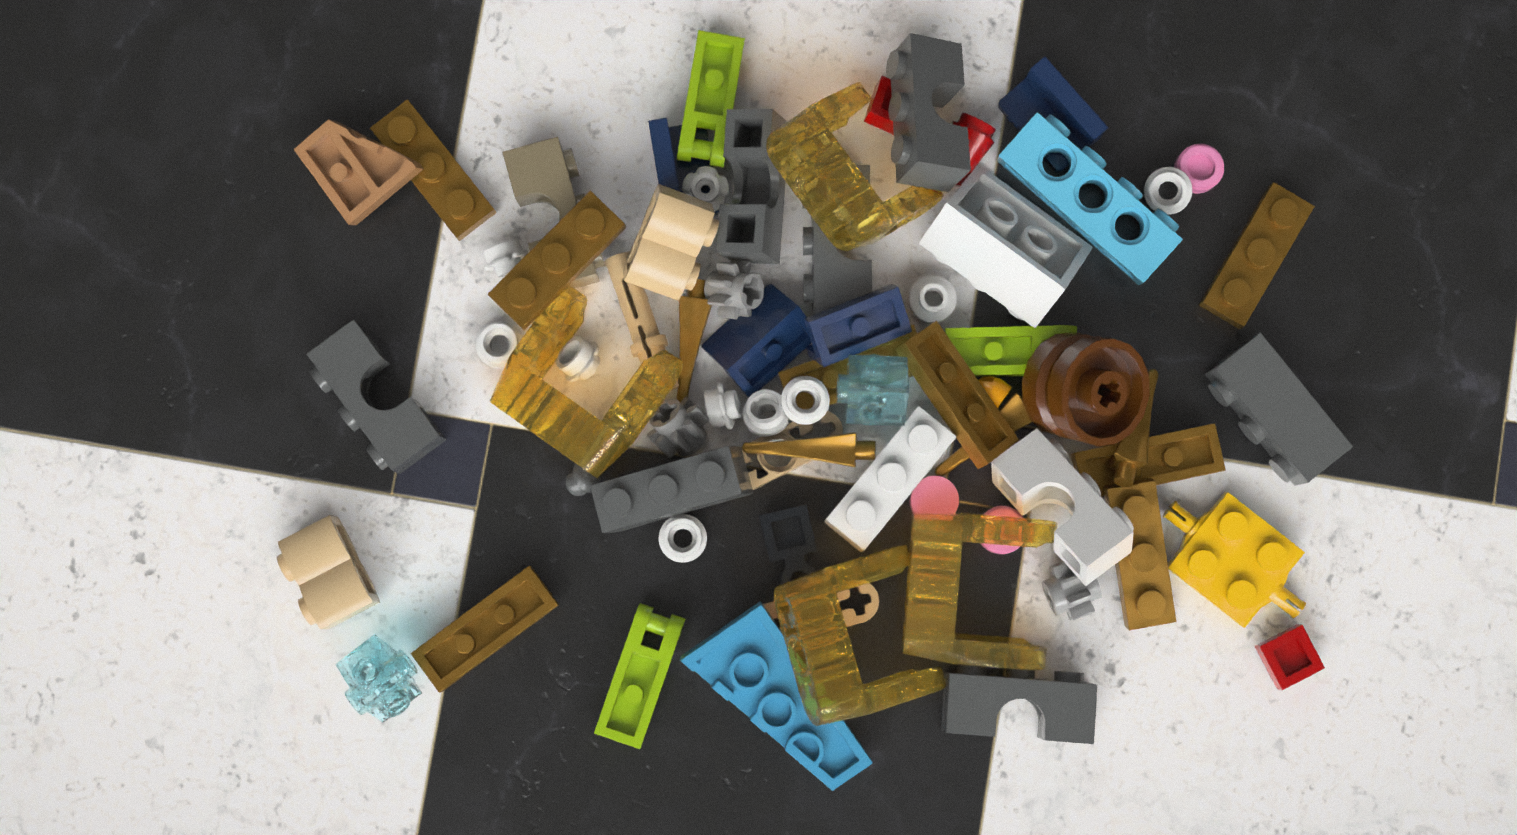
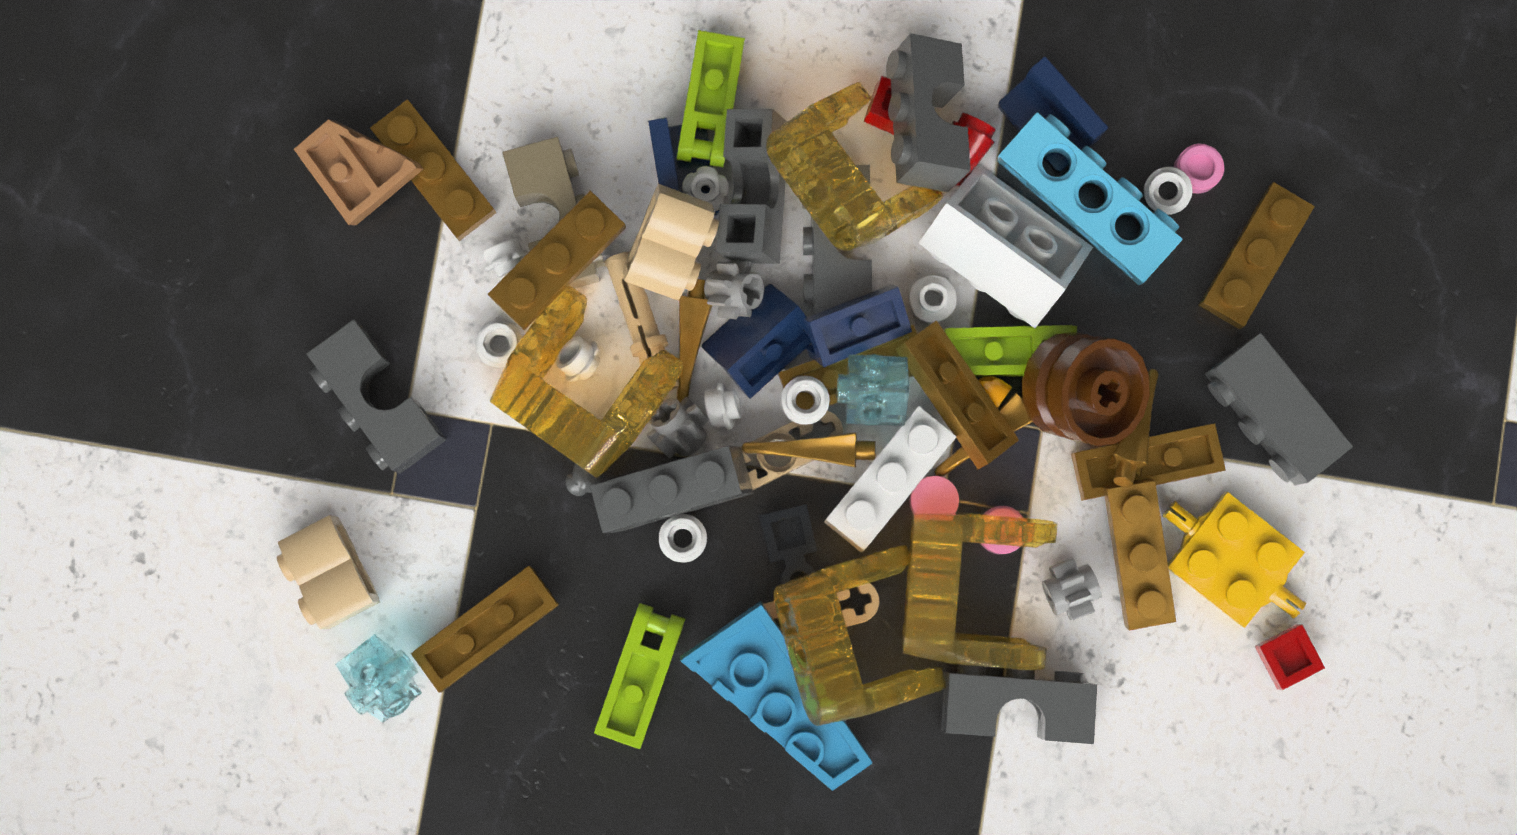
(762, 402): white plate -> none
(1040, 473): white arch -> none

